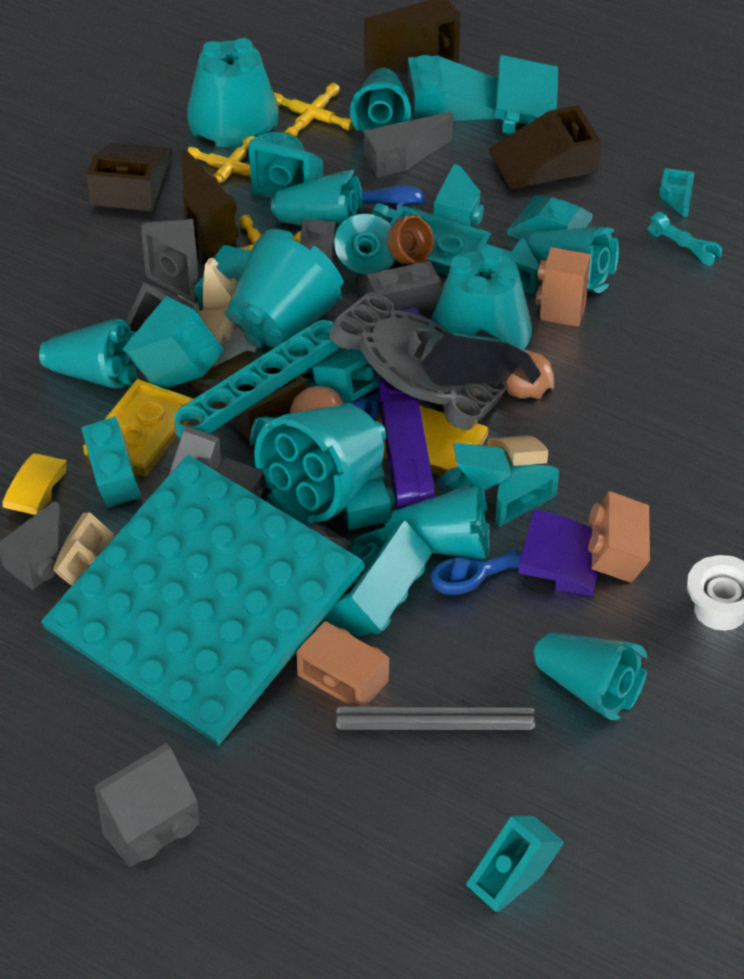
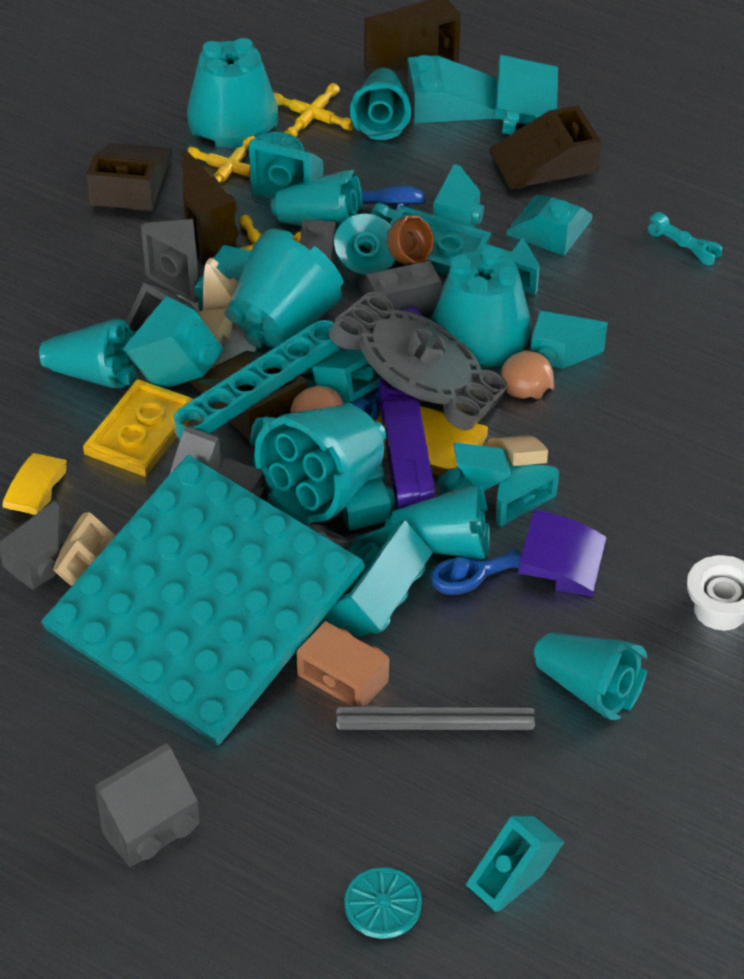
(111, 462): teal brick -> none
(383, 902): none -> teal wheel
(405, 144): dark grey slope -> none
(477, 359): black piece -> none
(563, 287): nougat brick -> none
(567, 338): none -> teal slope
(588, 240): teal cone -> none
(619, 536): nougat brick -> none
(677, 189): teal tile -> none

